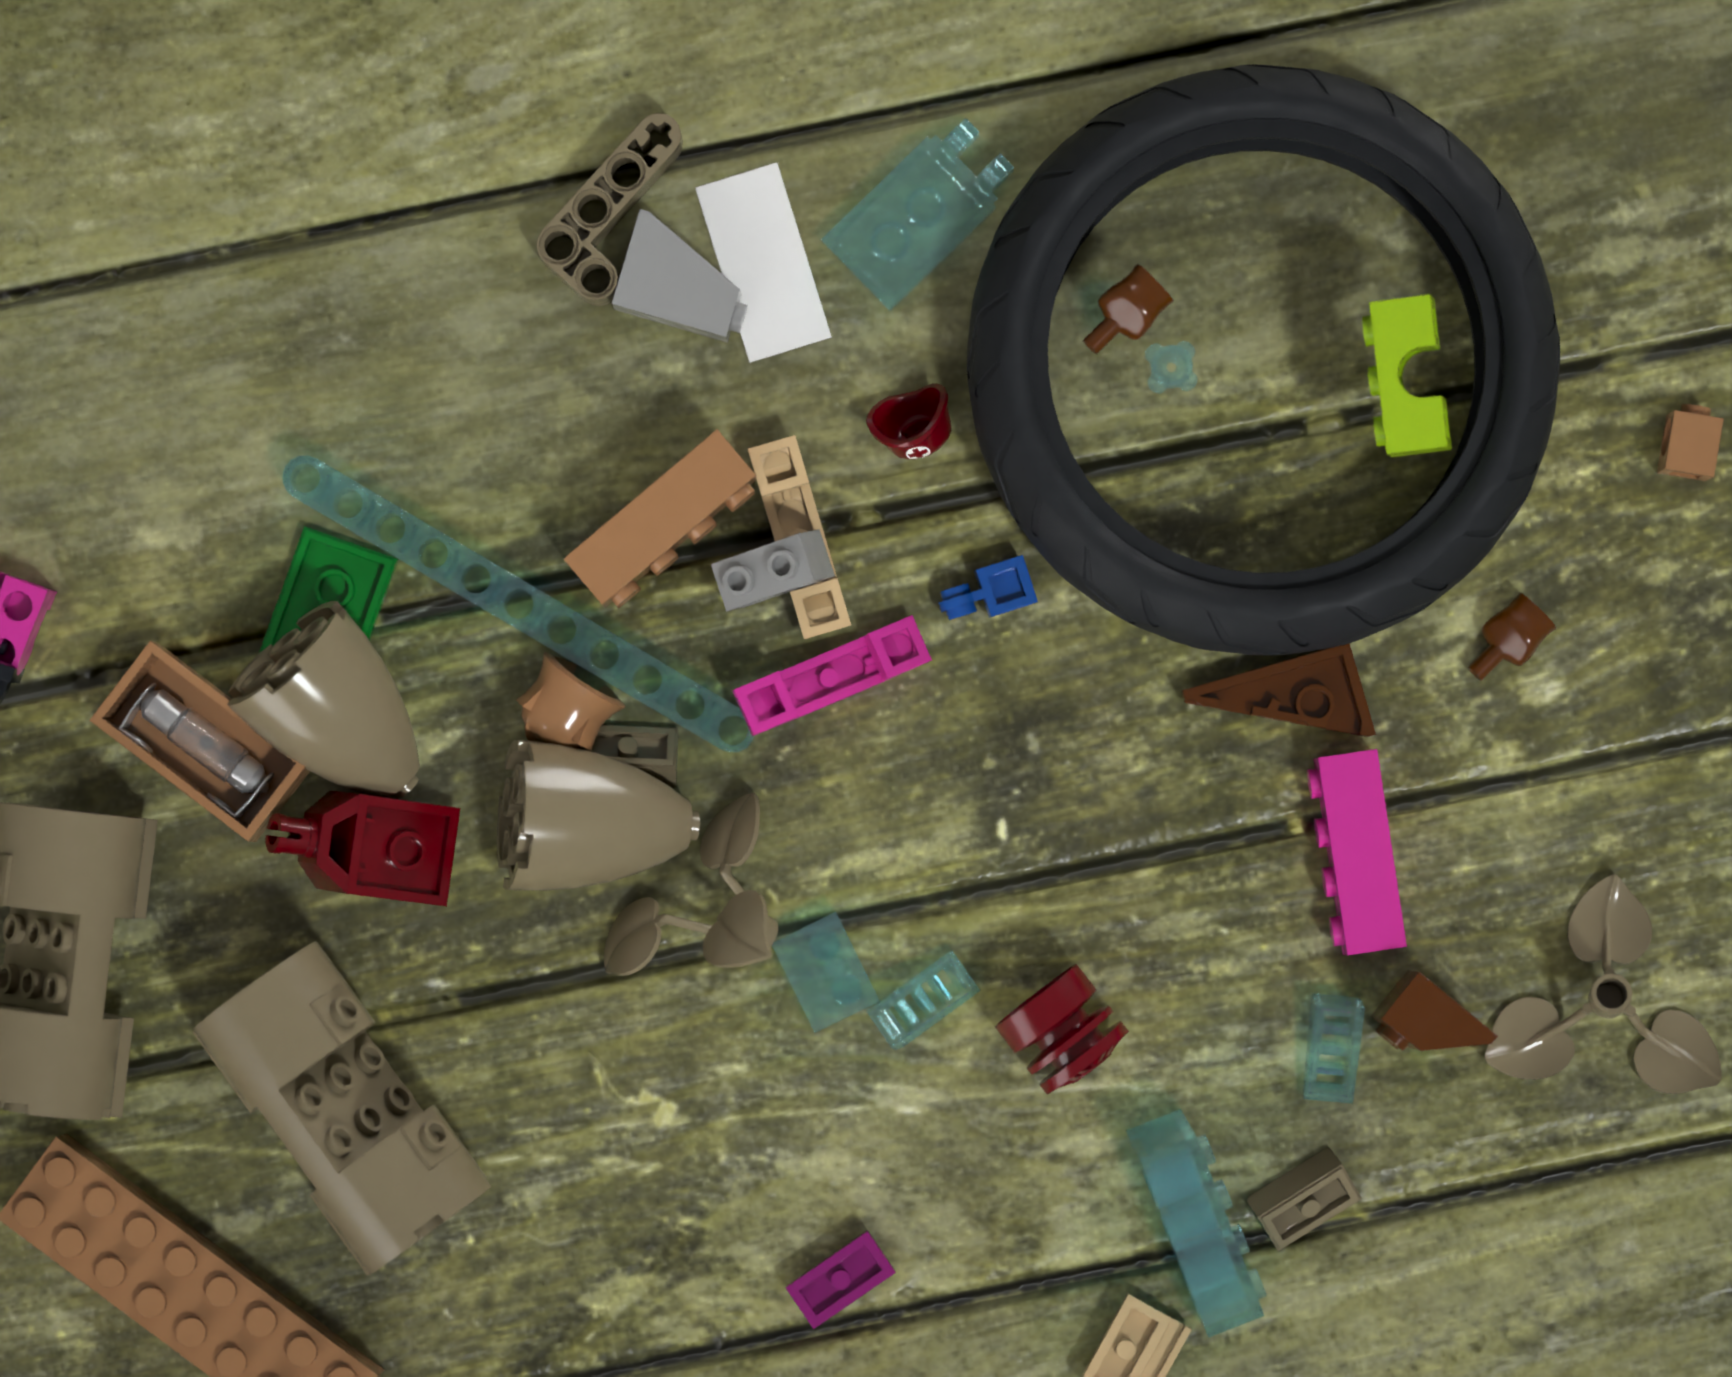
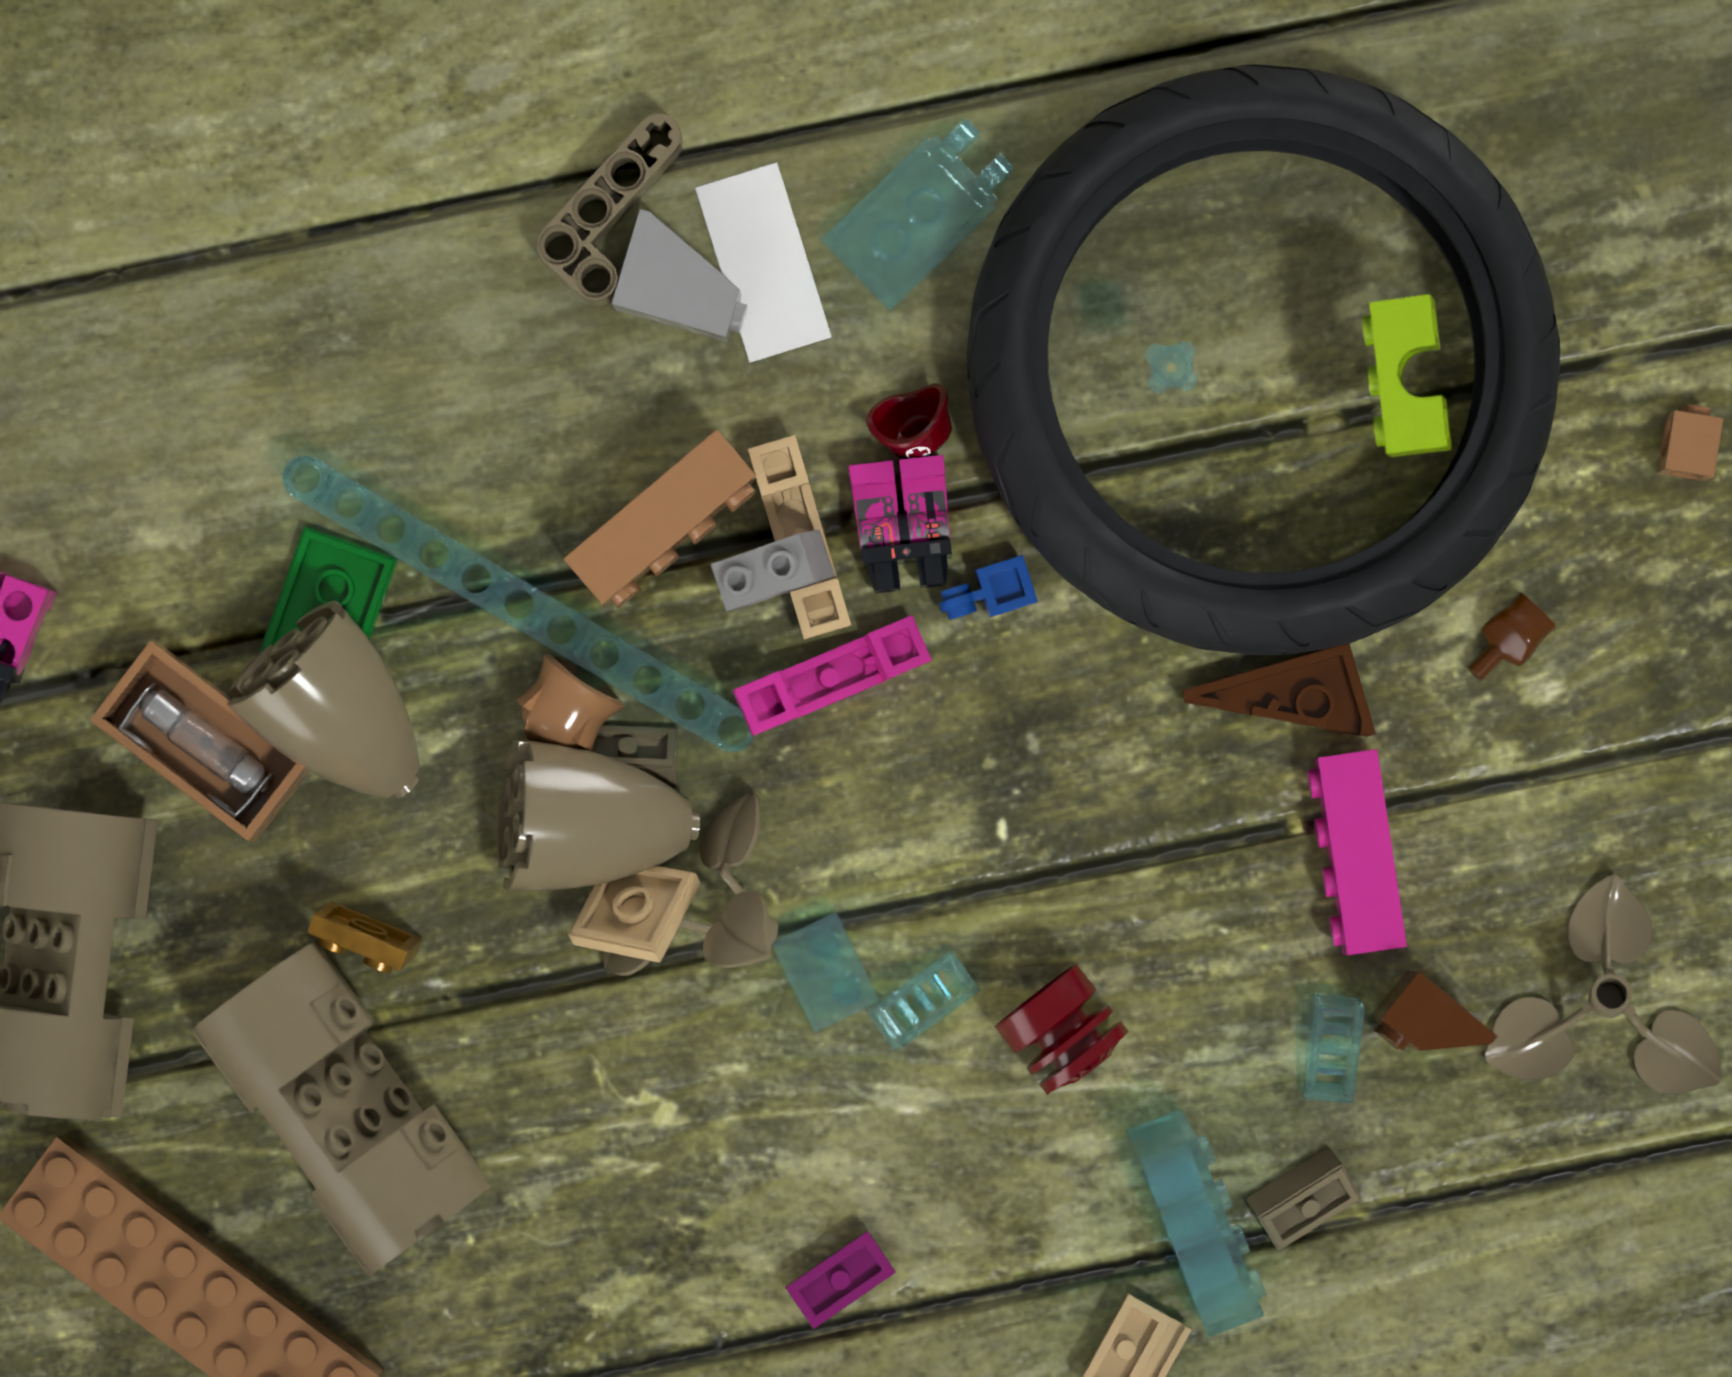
(372, 846): dark red plate -> none
(379, 942): none -> pearl gold plate
(636, 913): none -> tan tile
(907, 536): none -> hips
(1128, 308): reddish brown piece -> none

